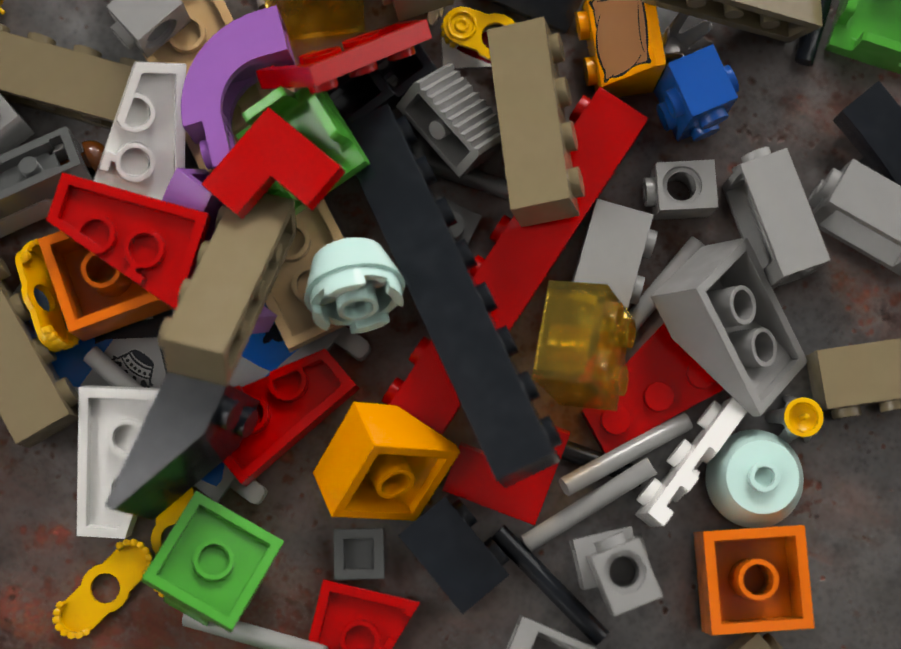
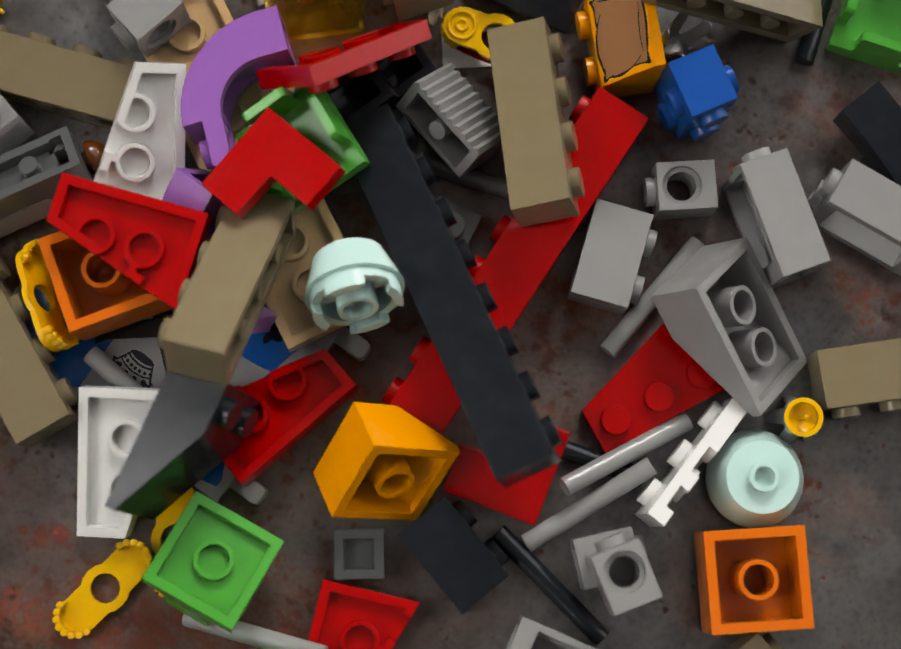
(583, 345): clear yellow brick -> none

